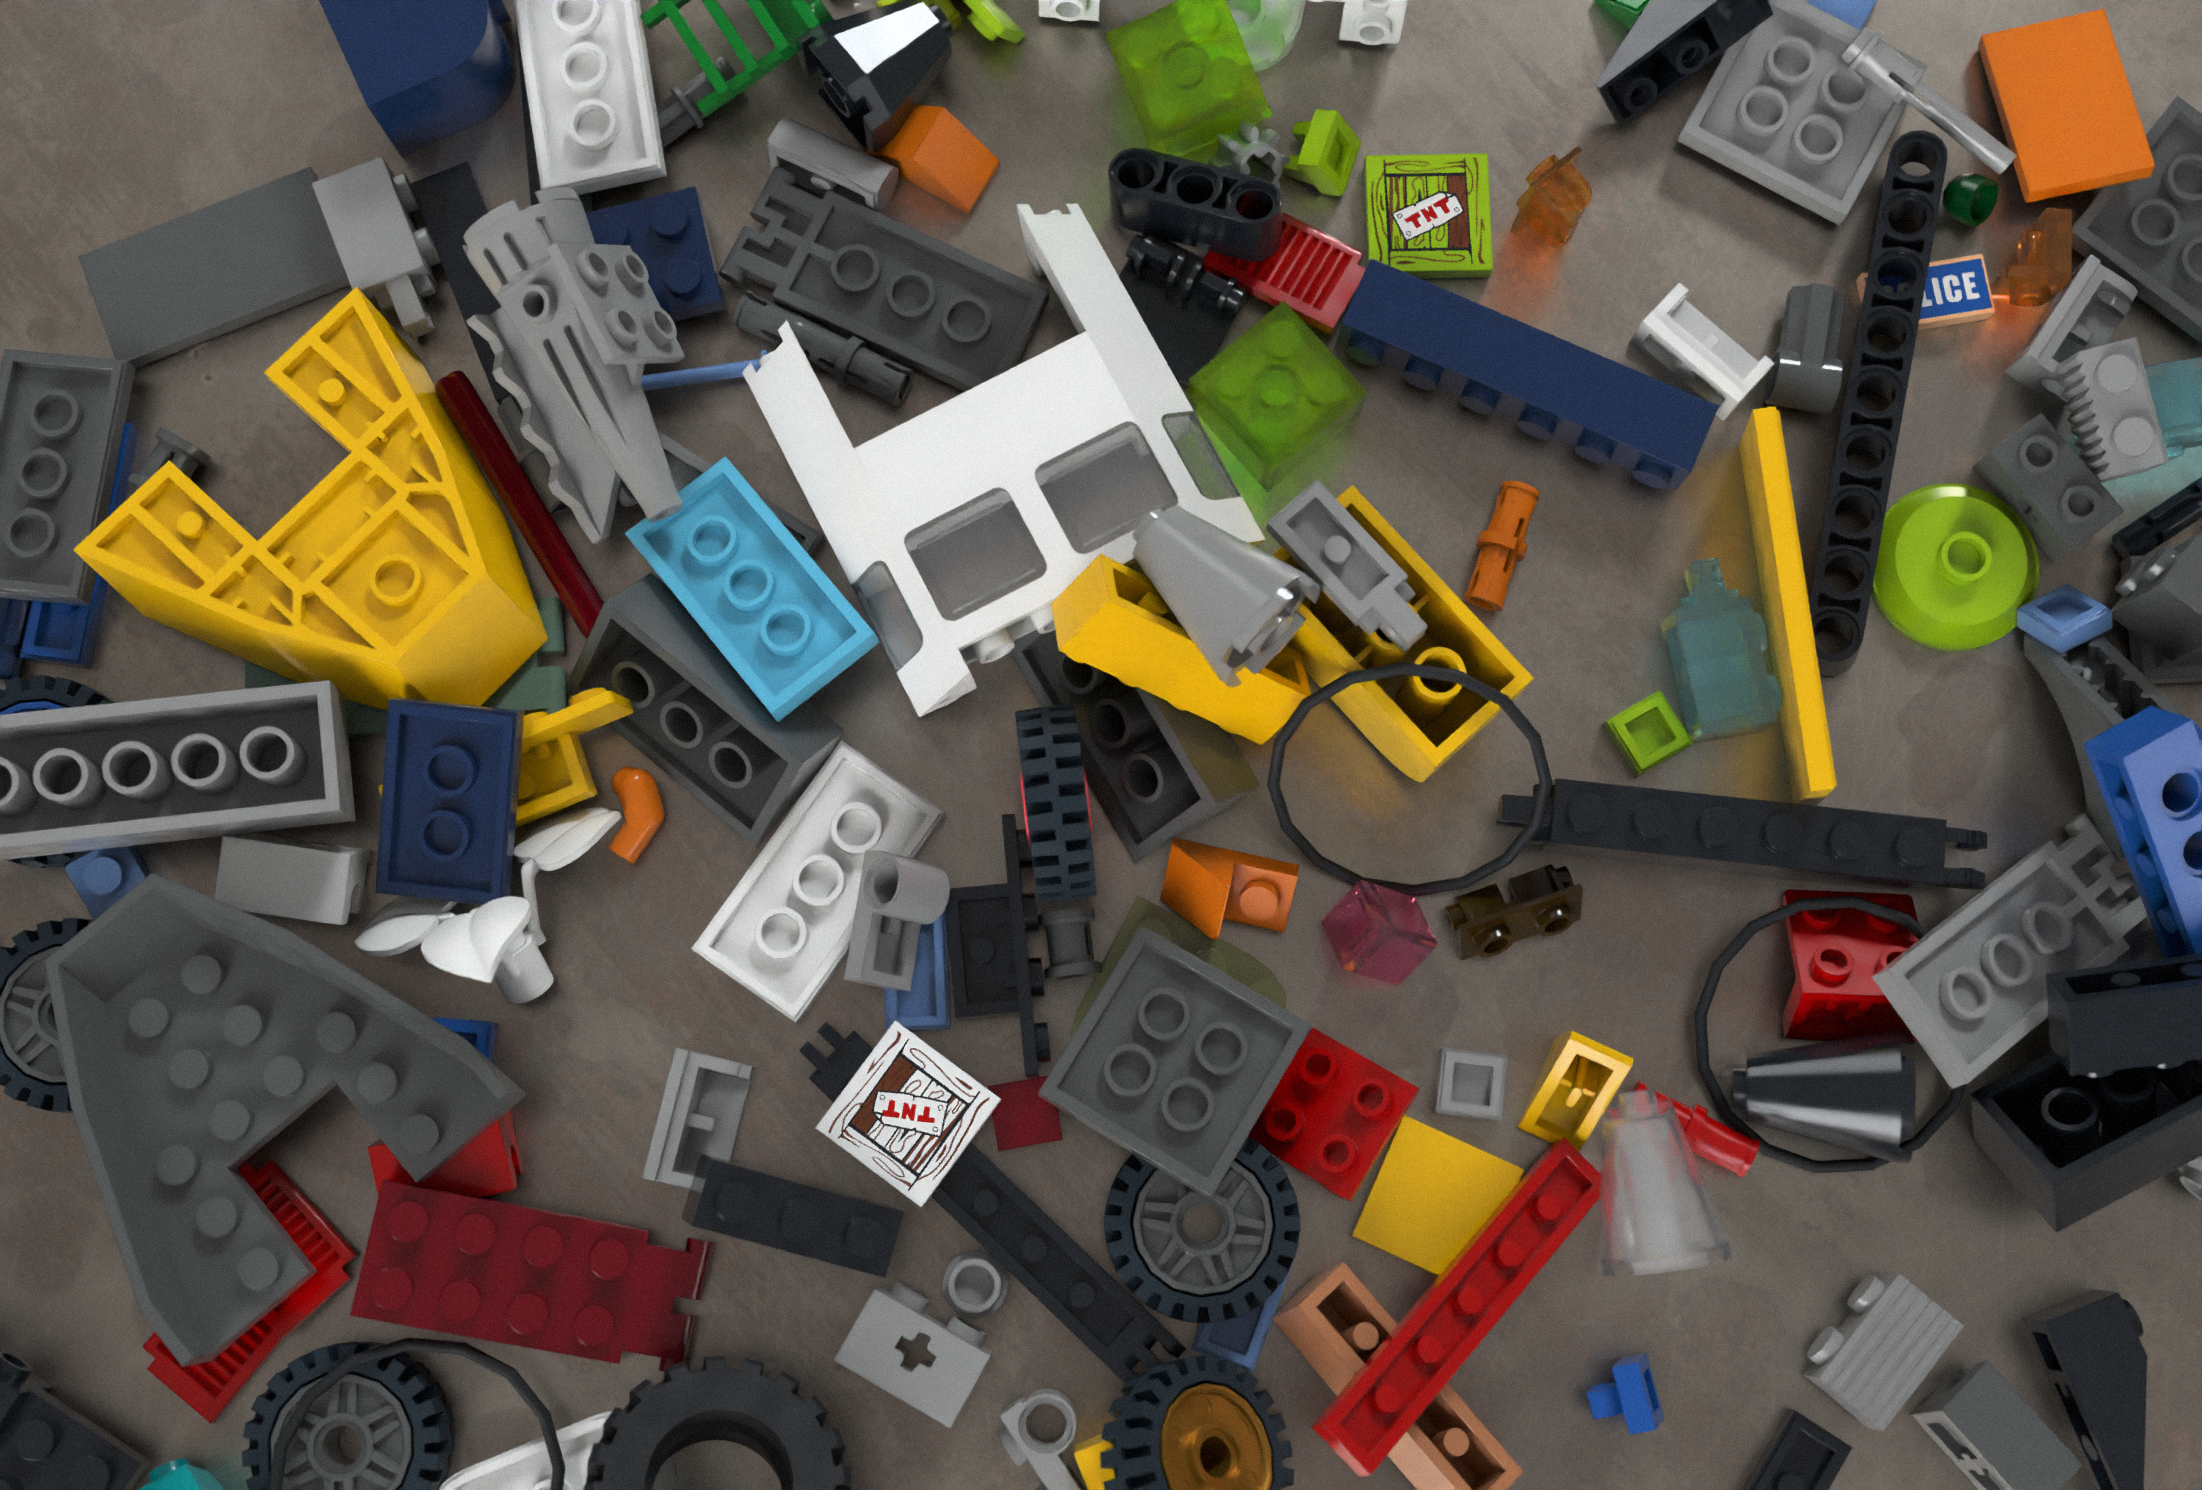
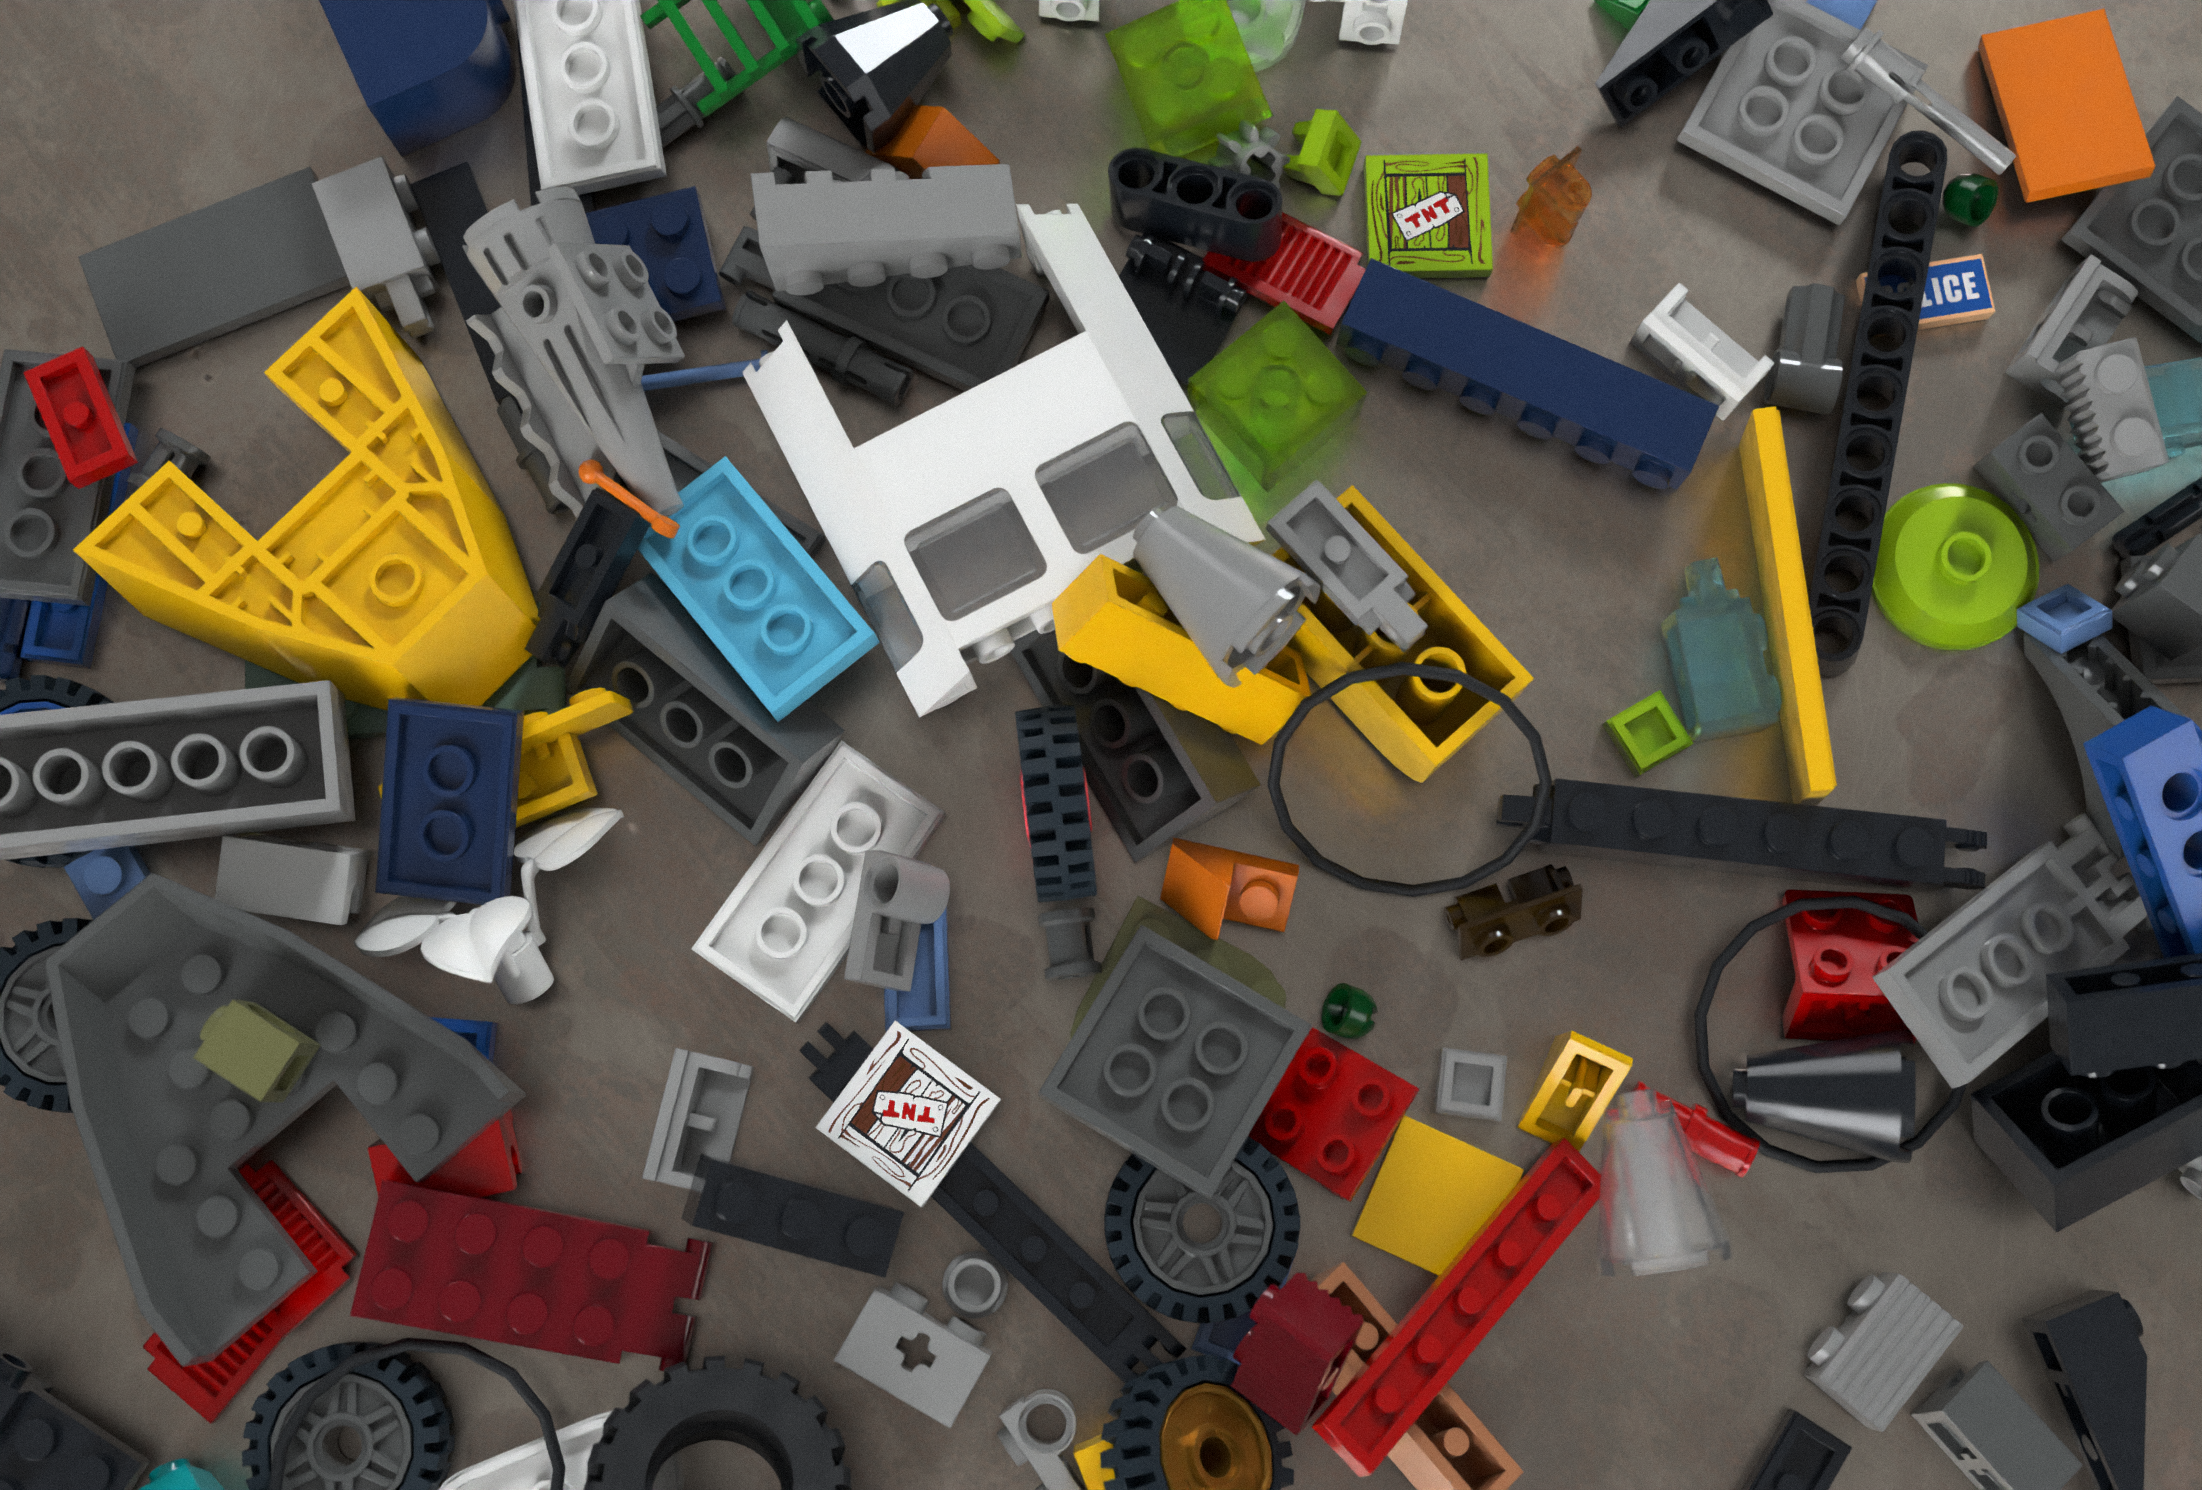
(80, 417): none -> red plate
(255, 1050): none -> olive brick
(521, 499): dark red axle -> none
(584, 576): none -> black hinge
(592, 472): none -> orange hinge
(642, 811): orange arm -> none
(884, 225): none -> light grey wedge
(991, 950): black bracket -> none
(1023, 1116): dark red tile -> none
(1295, 1351): none -> dark red brick
(1348, 1011): none -> dark green hinge
(1379, 933): clear pink panel -> none
(1501, 545): orange pin -> none
(1630, 1394): blue tile -> none
(2042, 262): clear orange bracket -> none

